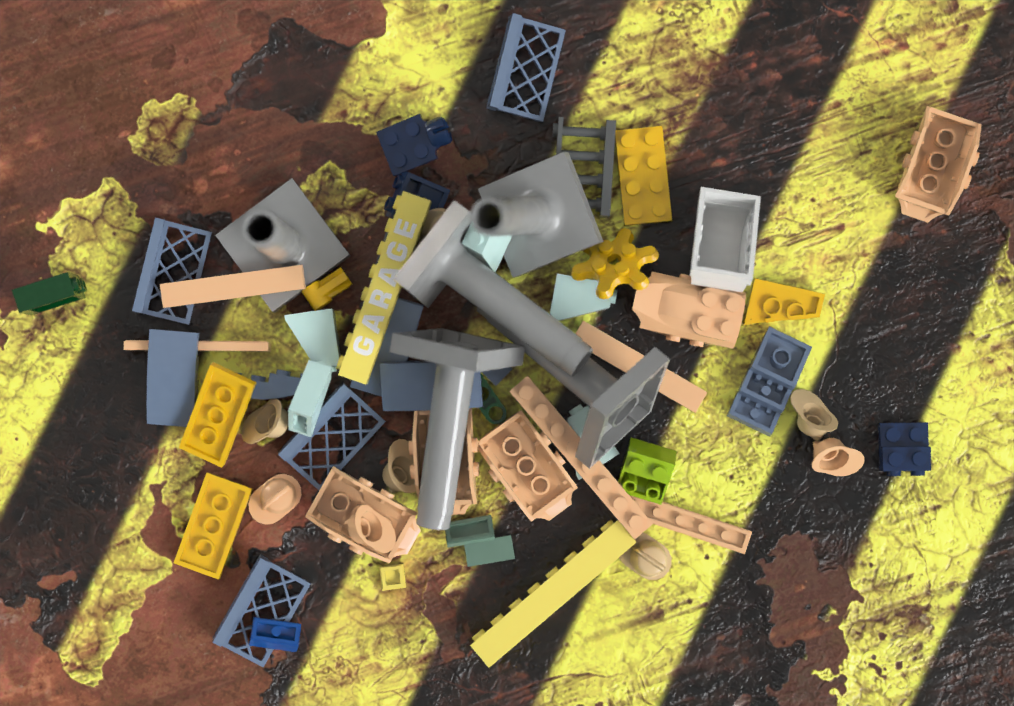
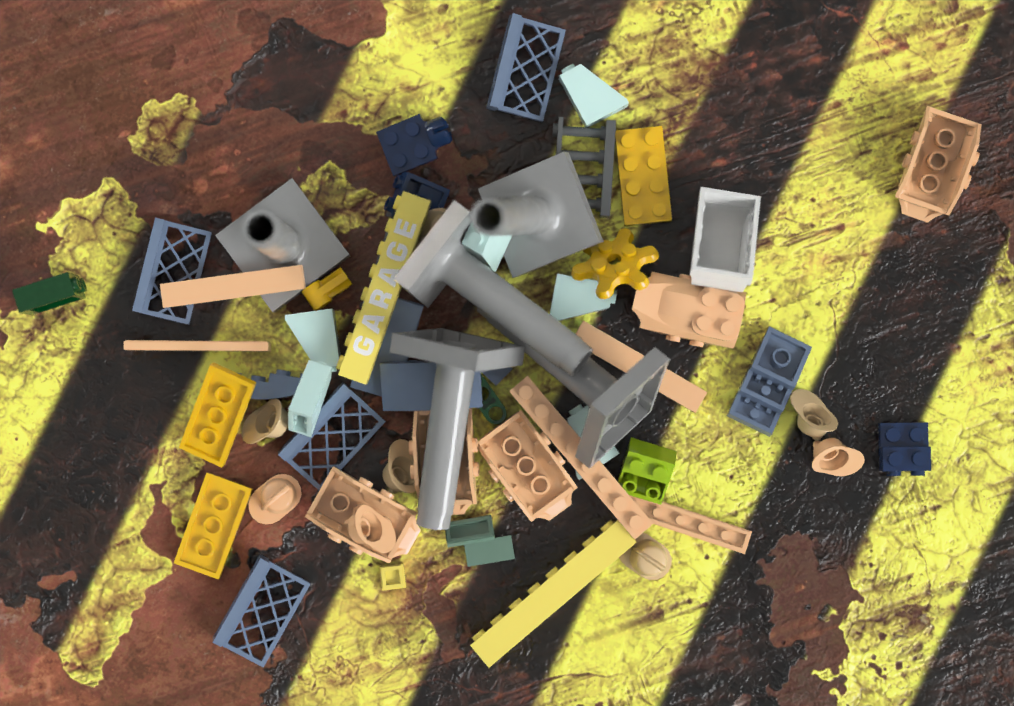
(171, 377): sand blue slope -> none
(275, 634): blue slope -> none
(590, 95): none -> light aqua slope
(780, 302): yellow wing -> none

